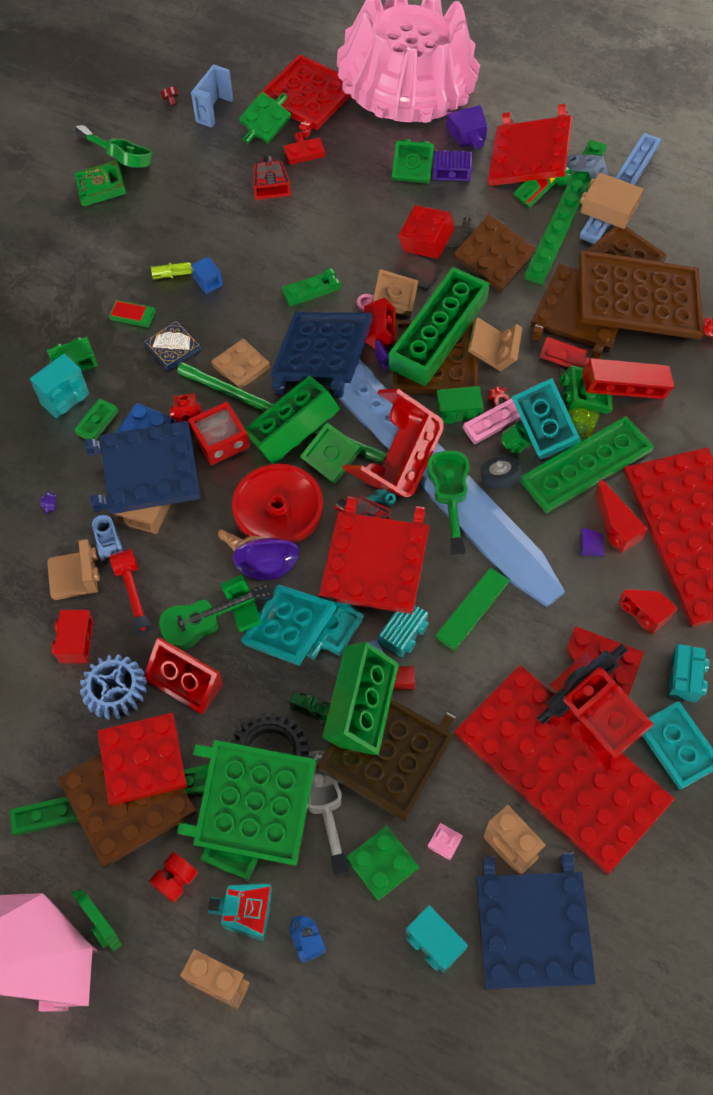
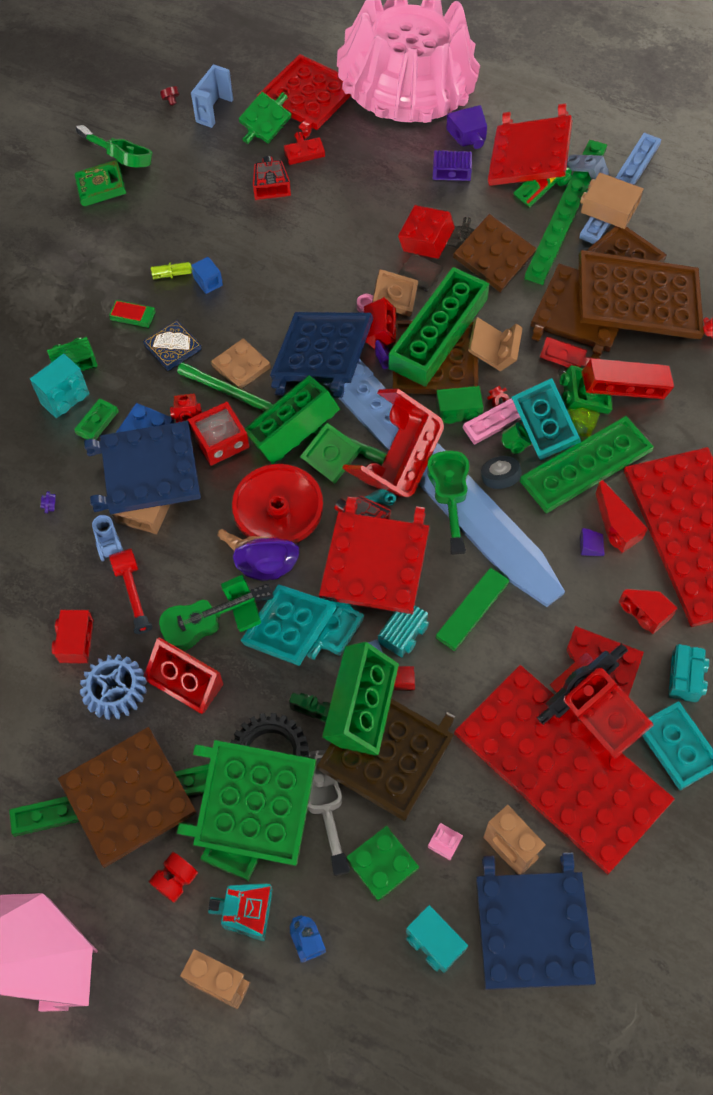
(74, 573): medium nougat bracket -> none
(101, 928): green plate -> none
(141, 759): red plate -> none
(311, 287): green plate -> none
(413, 161): green plate -> none

